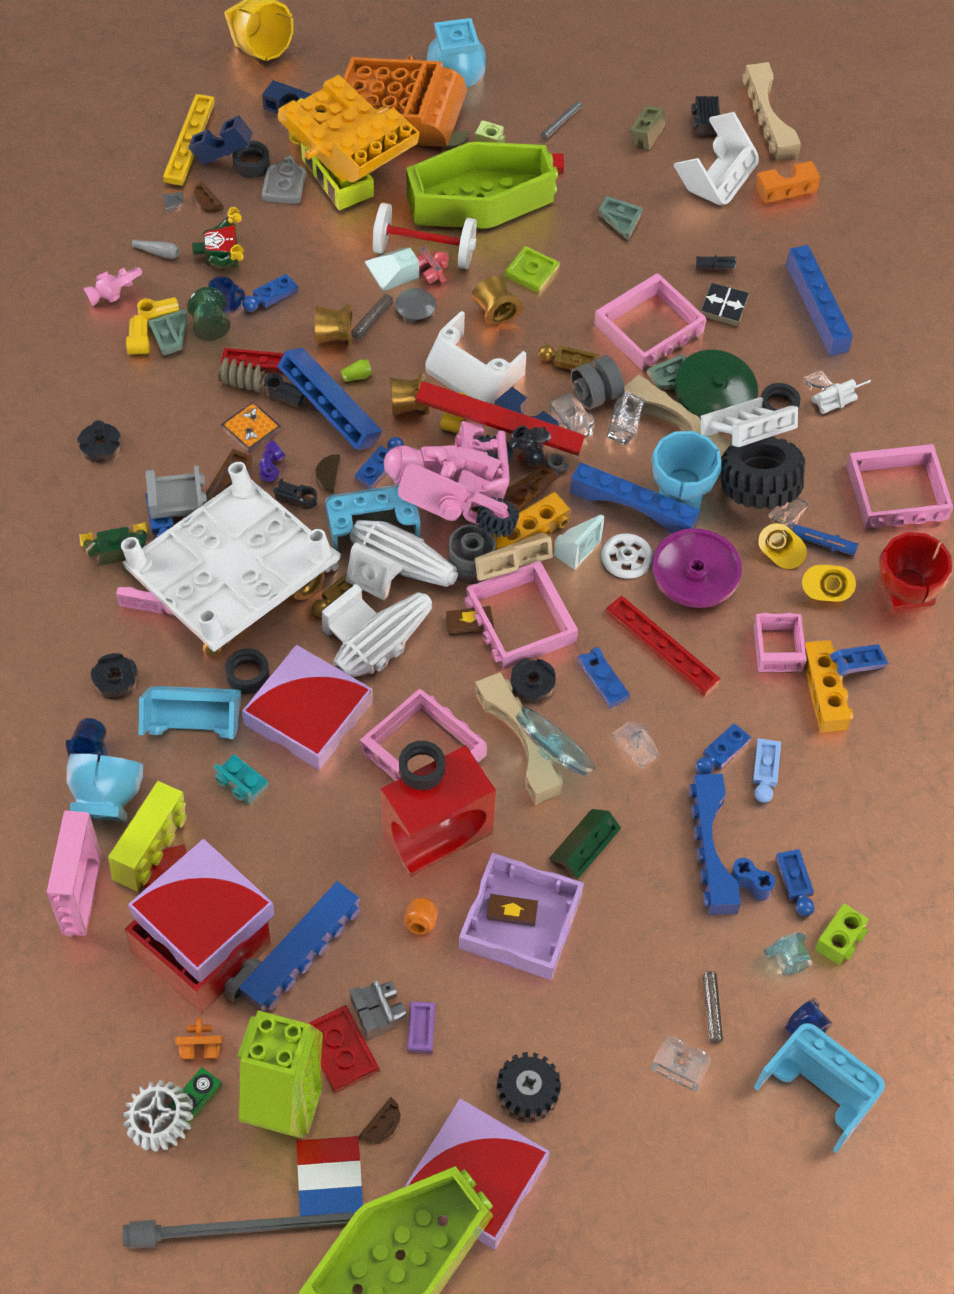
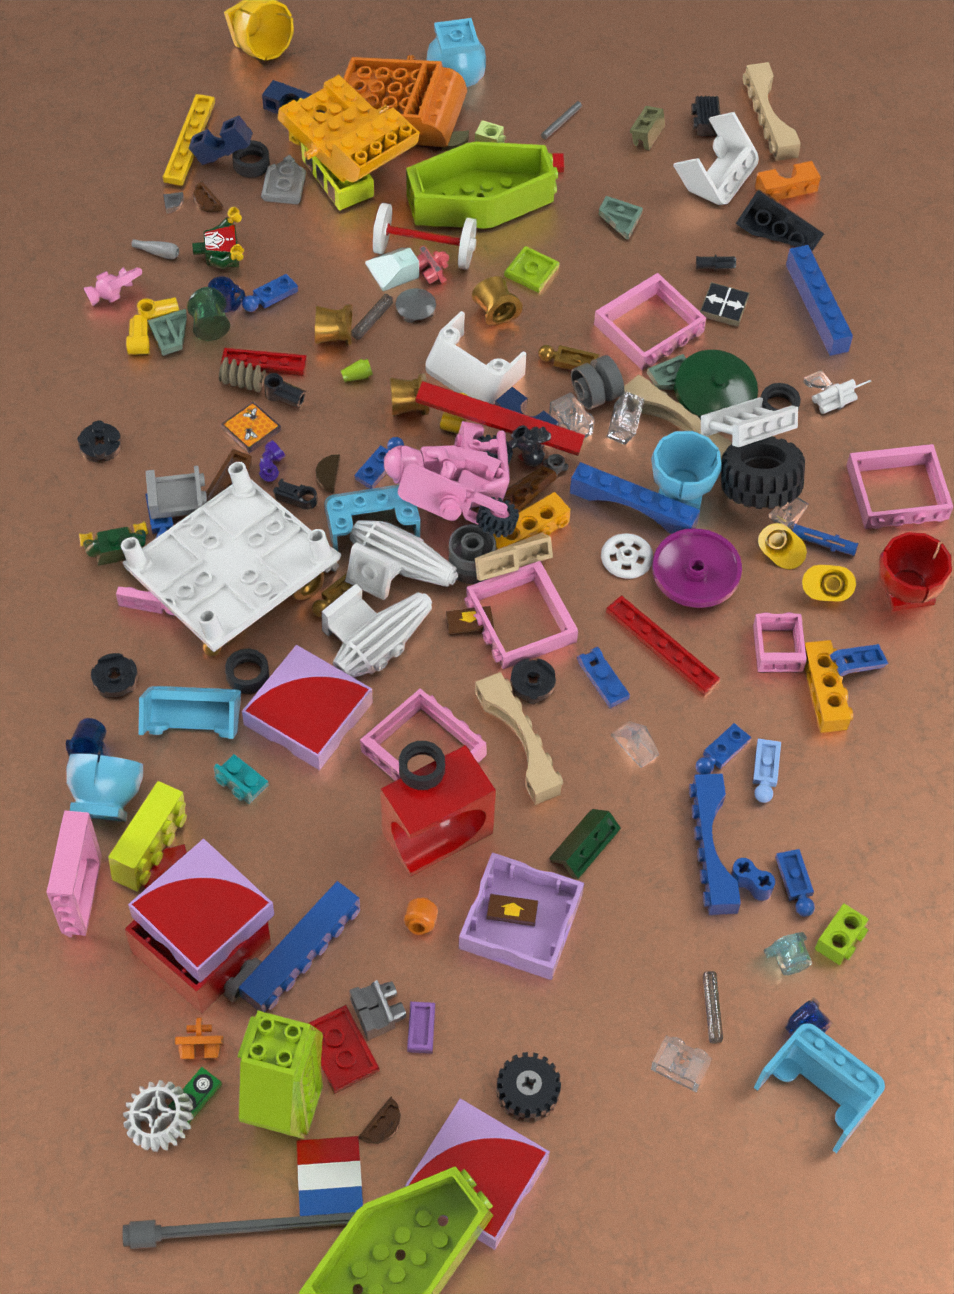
(330, 398): blue brick -> none
(554, 742): clear light blue dish -> none
(579, 541): light aqua slope -> none
(776, 222): none -> black wedge

